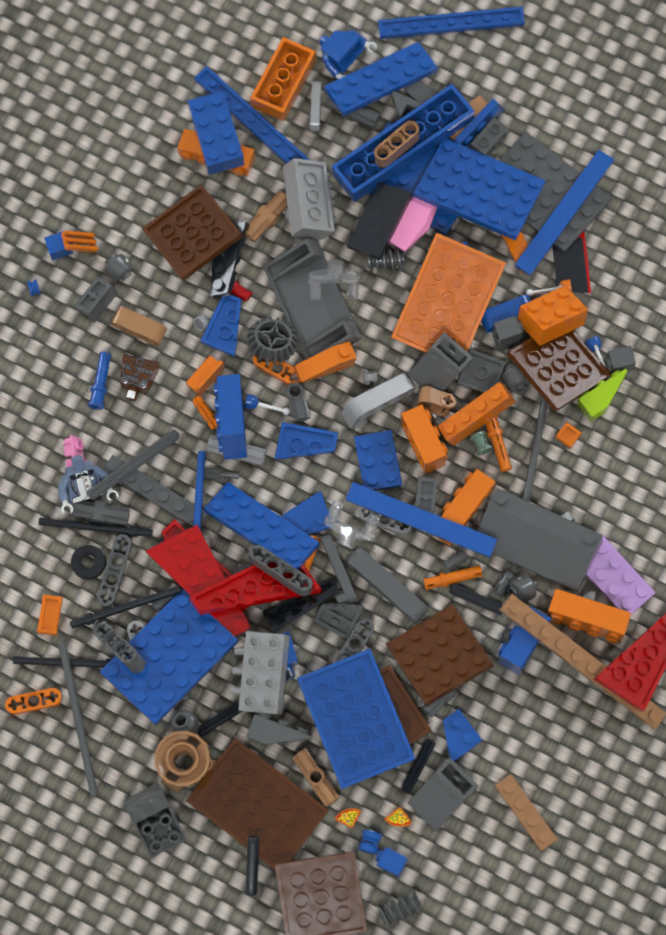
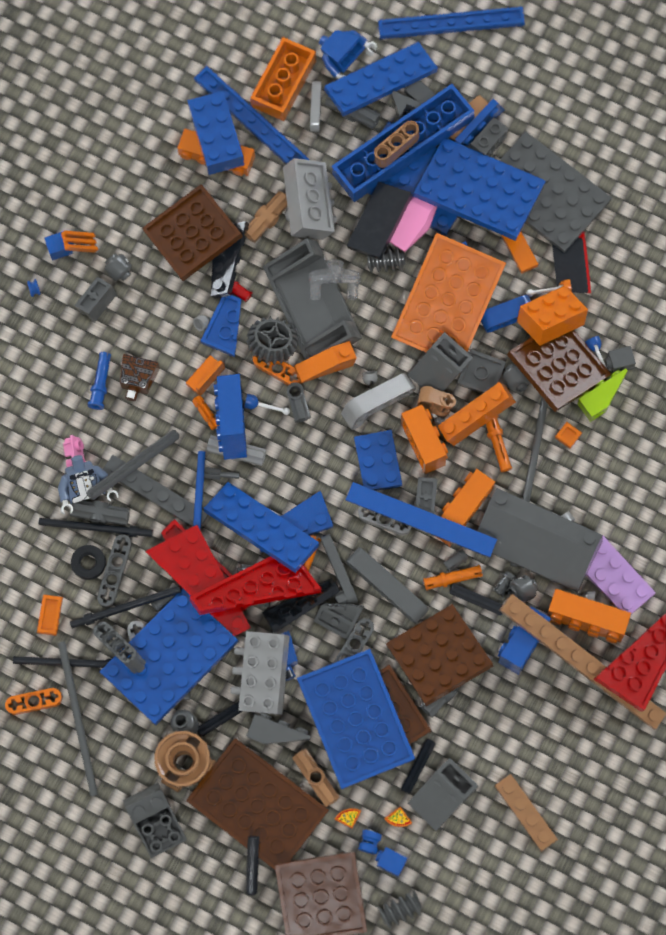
(138, 326): medium nougat beam -> none
(277, 573): dark grey beam -> none
(304, 441): blue wing -> none
(347, 532): clear connector -> none
(459, 735): blue wing -> none
(481, 443): sand green bush -> none
(507, 333): dark grey brick -> none
(564, 213): blue tile -> none

